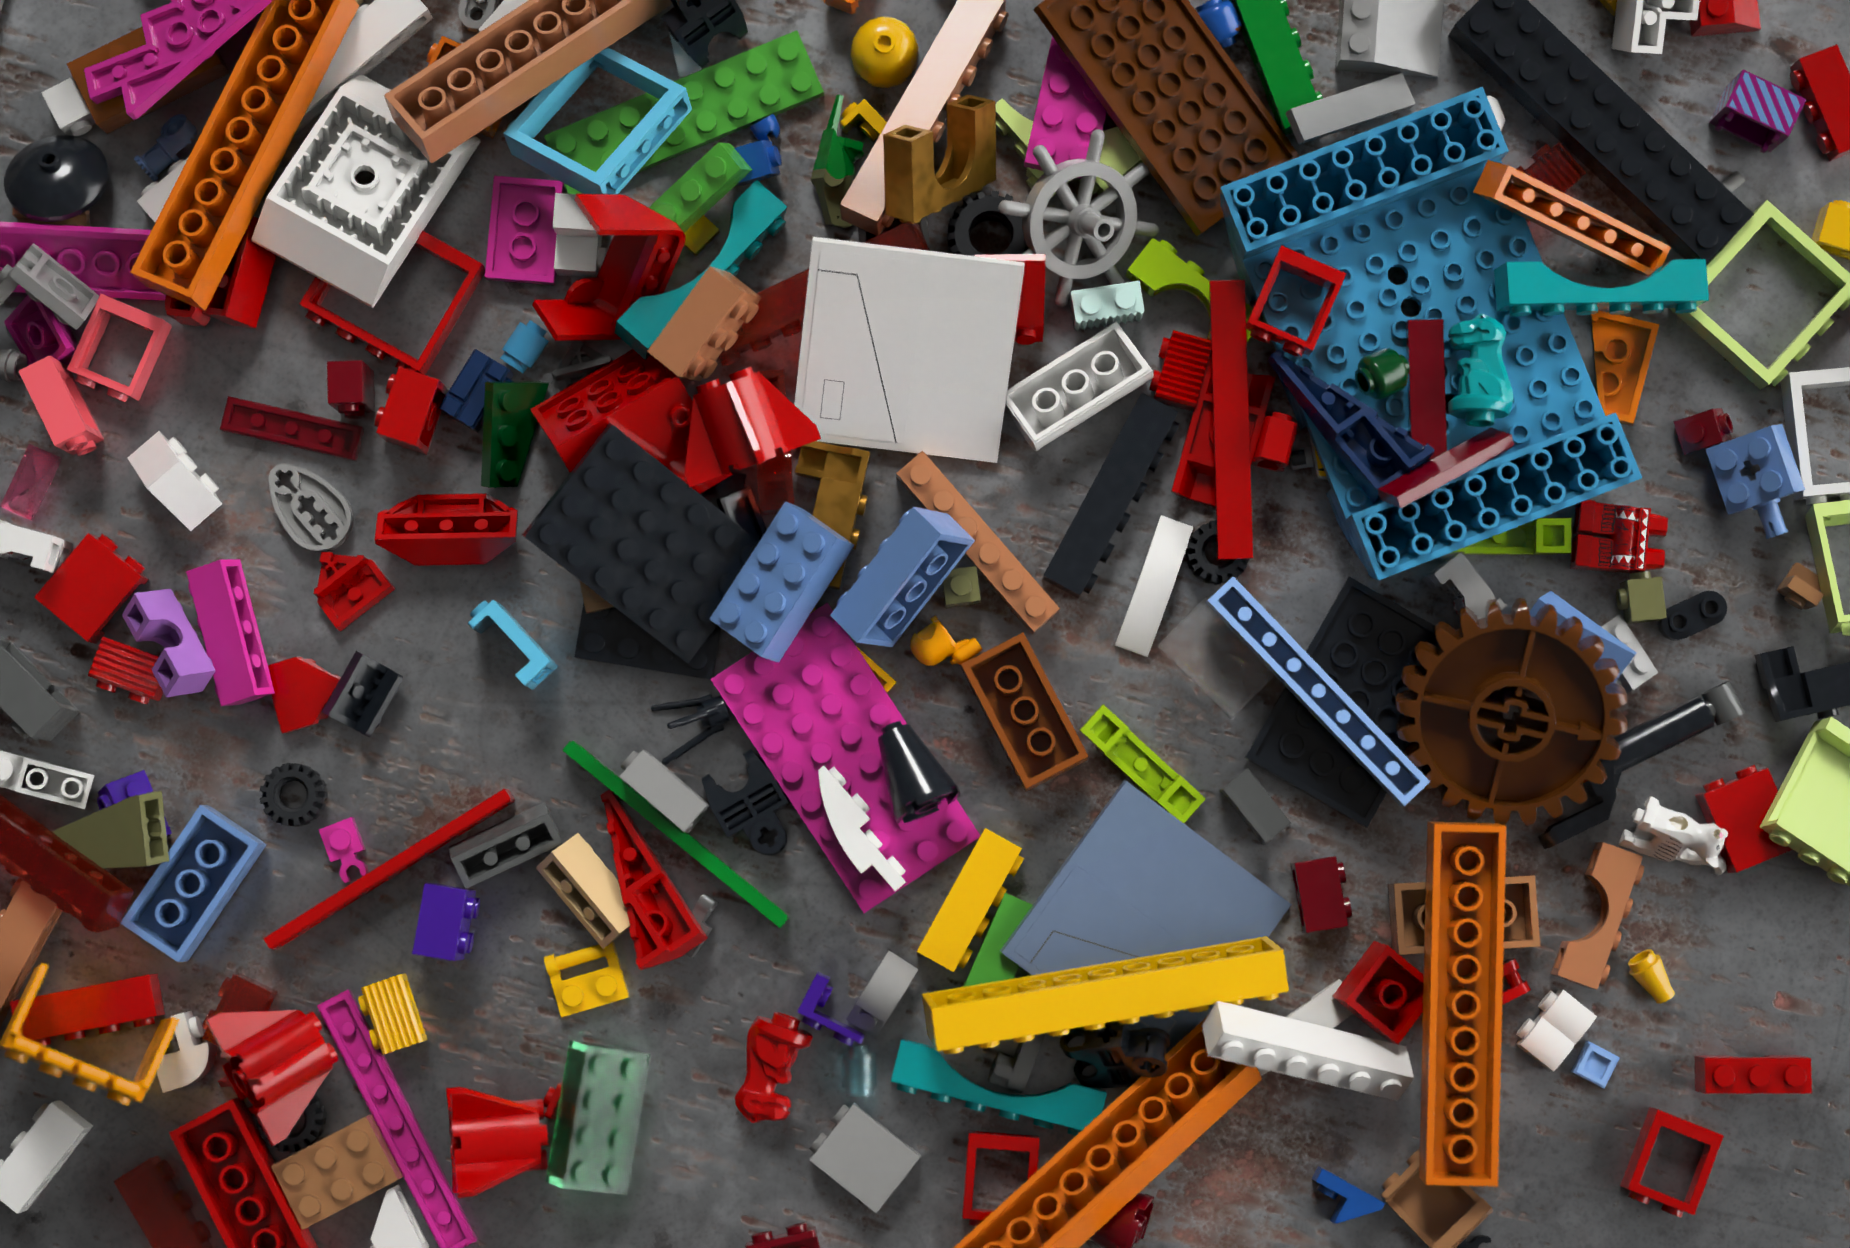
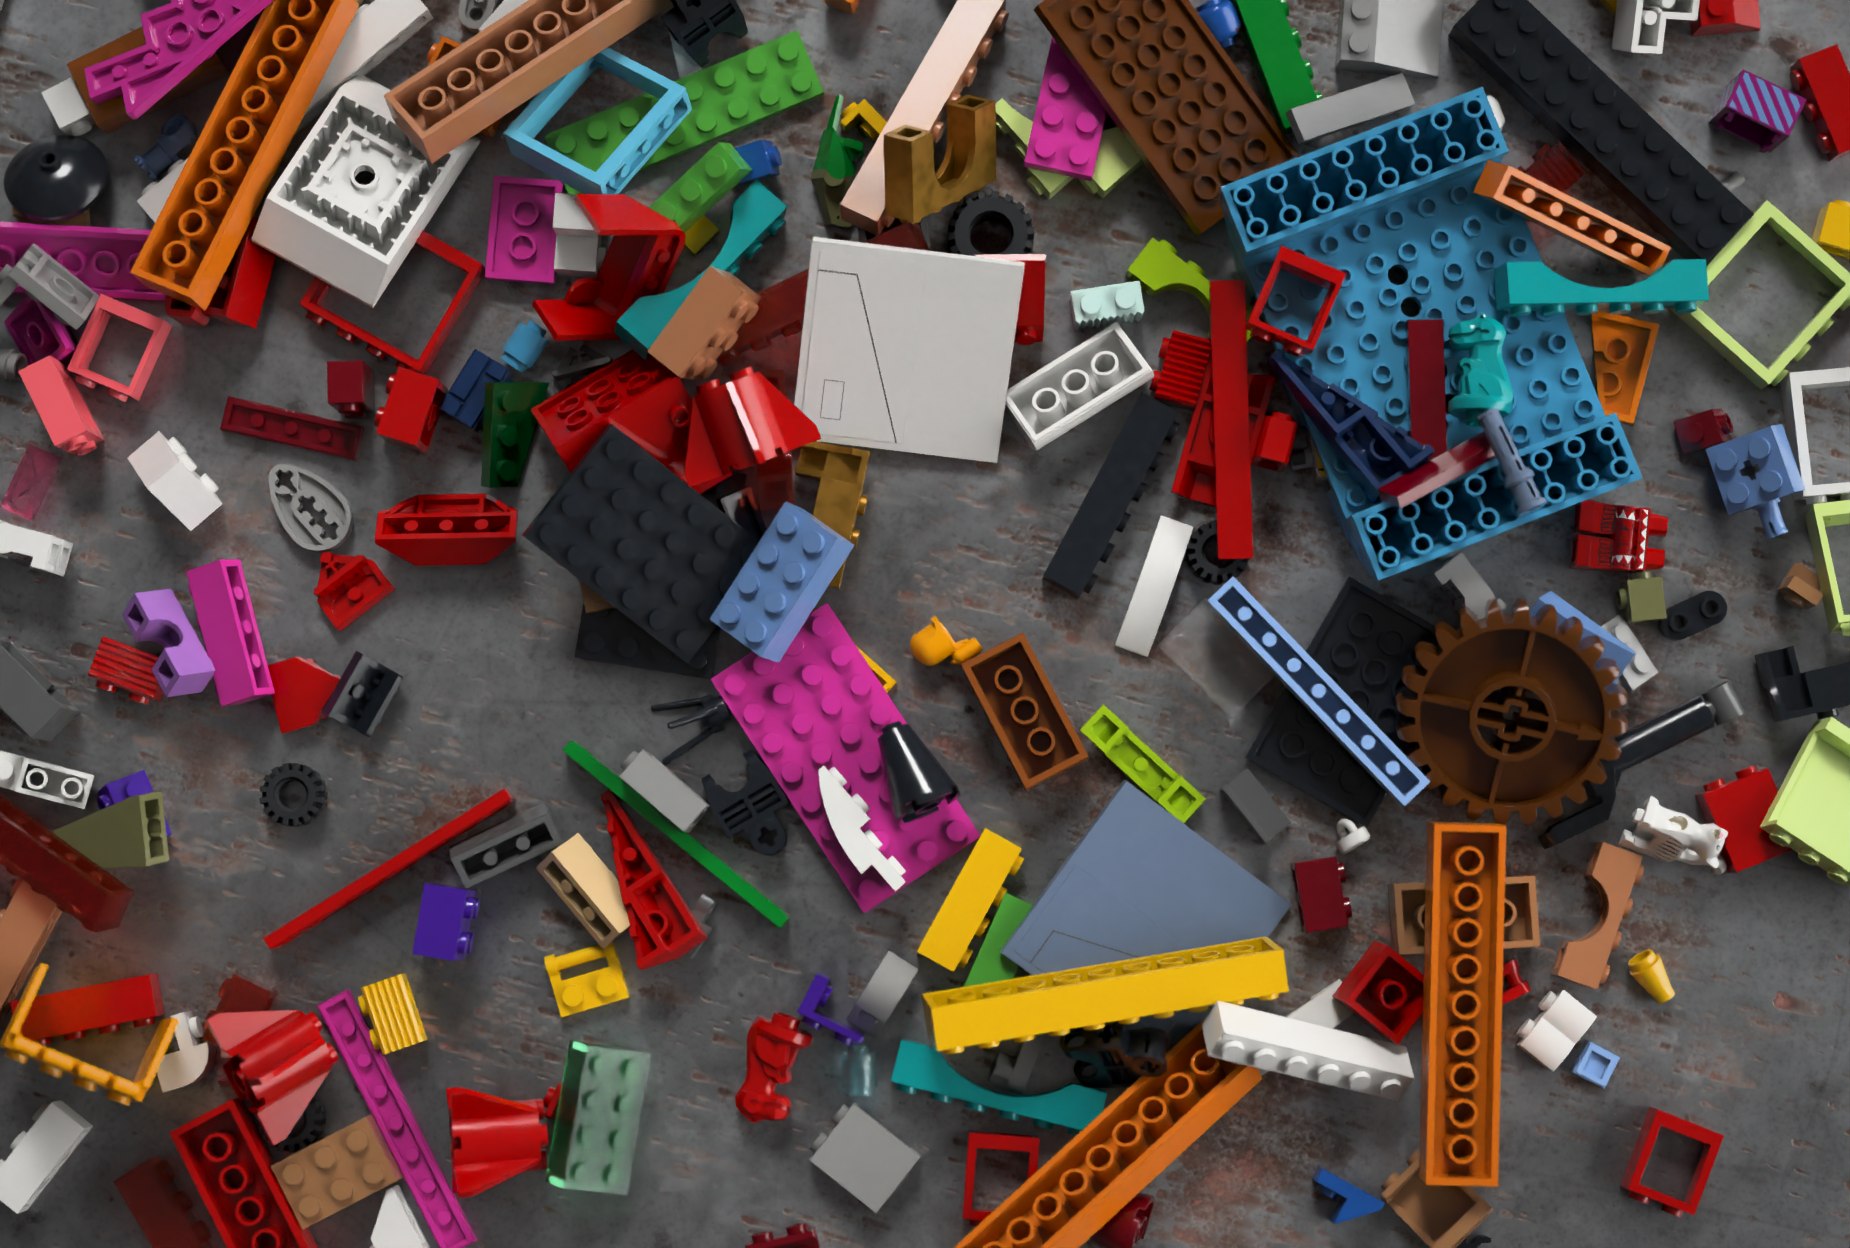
(91, 586): red panel -> none
(194, 884): medium blue brick -> none
(342, 843): dark pink plate -> none
(541, 663): medium azure panel -> none
(766, 126): blue hinge -> none
(884, 52): yellow cylinder -> none
(901, 577): medium blue brick -> none
(961, 587): olive brick -> none
(987, 552): nougat arch -> none
(1081, 217): light grey piece -> none
(1354, 839): none -> white tile
(1382, 373): dark green head -> none
(1517, 476): none -> sand blue pin
(1536, 537): lime slope -> none
(1753, 1075): red arch -> none

